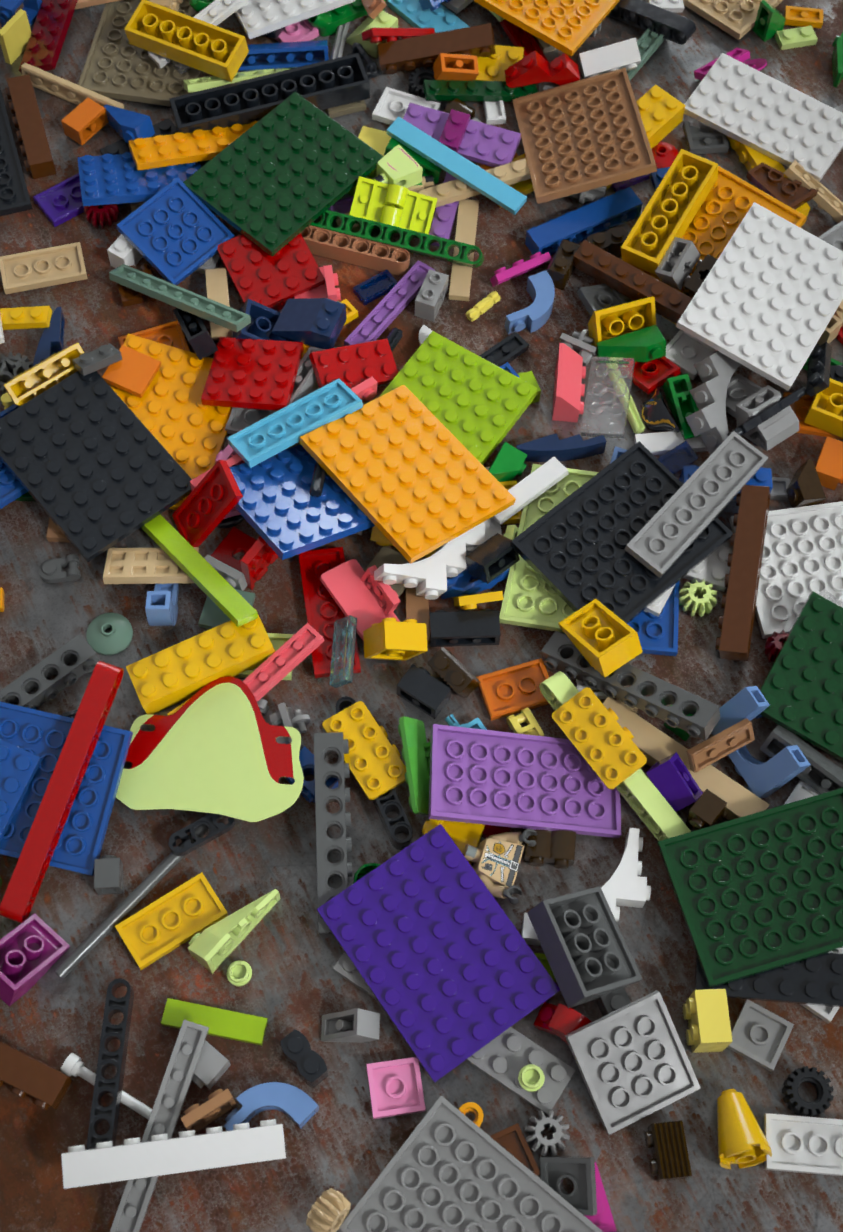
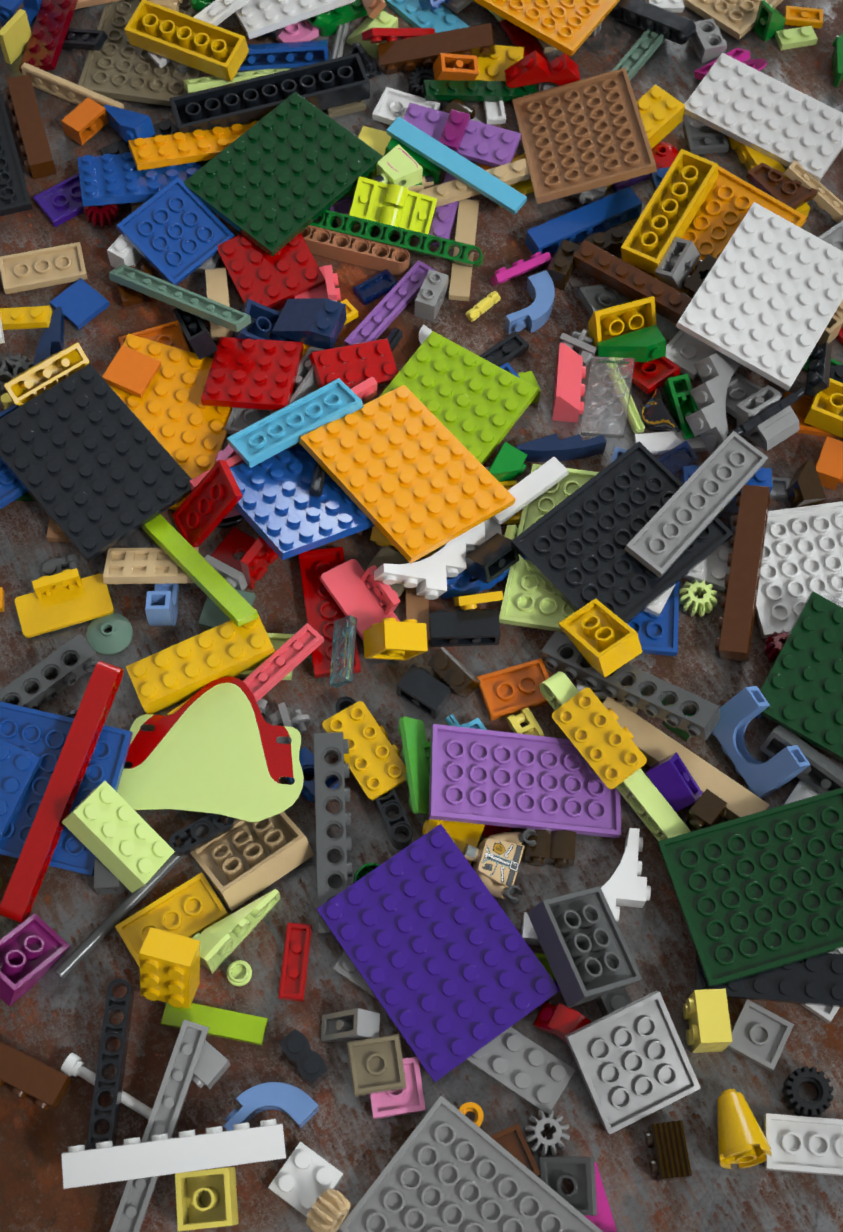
(62, 602): none -> yellow bracket
(80, 303): none -> blue tile
(84, 39): none -> black plate
(97, 359): dark grey plate -> none
(118, 837): none -> yellowish green brick
(169, 968): none -> yellow brick
(200, 1116): medium nougat plate -> none
(206, 1199): none -> light yellow brick
(252, 857): none -> tan slope
(295, 962): none -> red tile
(304, 1179): none -> white plate
(376, 1065): none -> dark tan plate
(531, 1078): yellowish green plate -> none
(609, 58): white slope -> none
(708, 41): none -> light grey brick
(720, 745): medium nougat tile -> none

